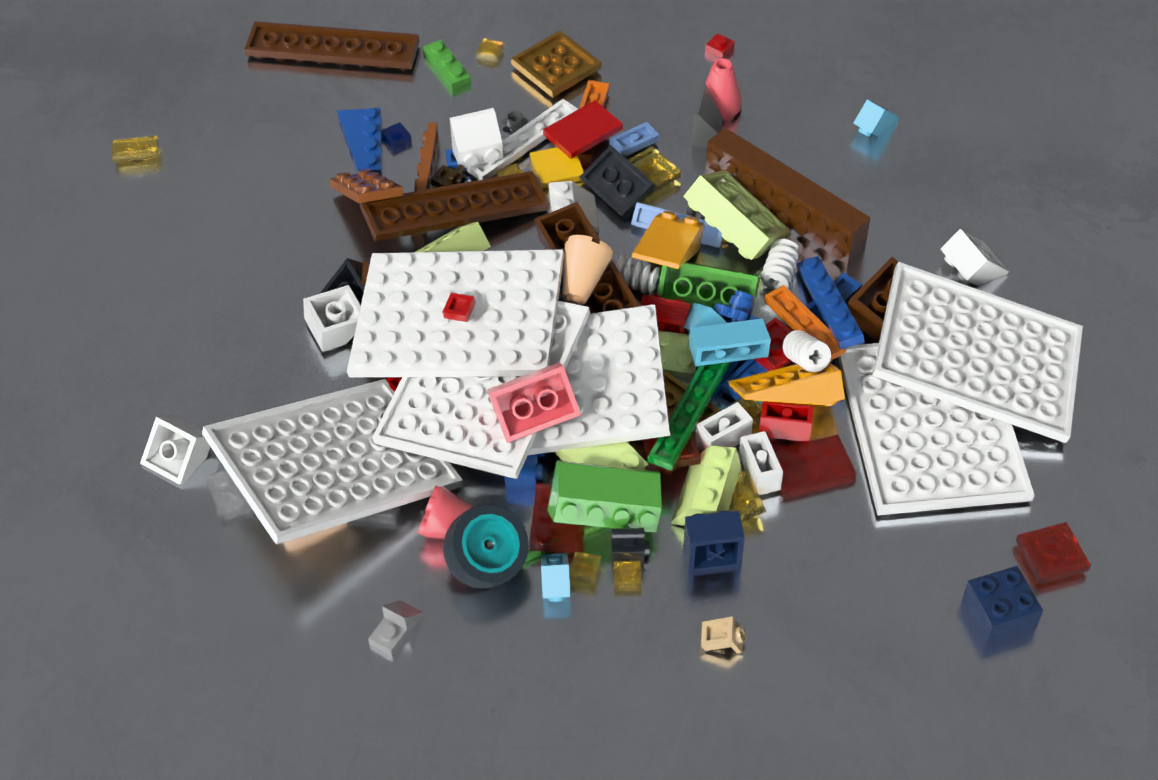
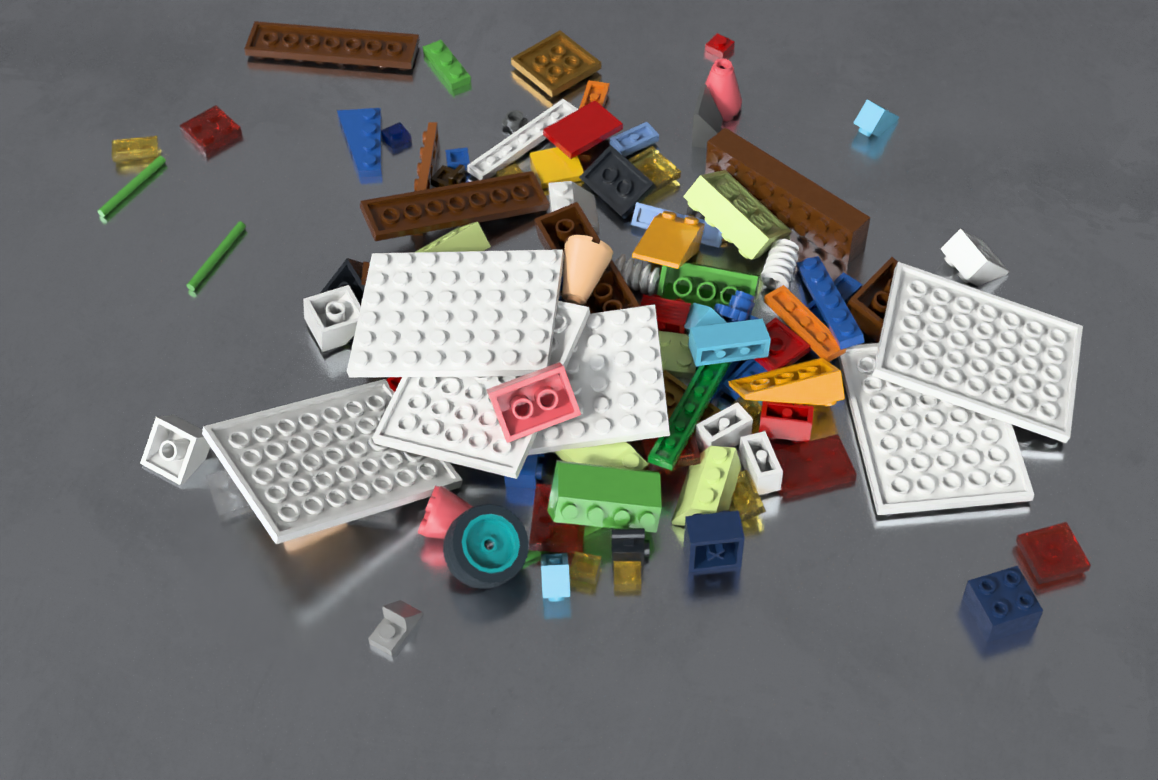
(131, 186): none -> bright green bar
(210, 129): none -> clear red plate
(215, 256): none -> bright green bar
(365, 186): dark orange plate -> none
(459, 307): red plate -> none
(476, 138): white slope -> none
(489, 50): clear yellow plate -> none
(723, 634): tan bracket -> none
(806, 351): white piece -> none

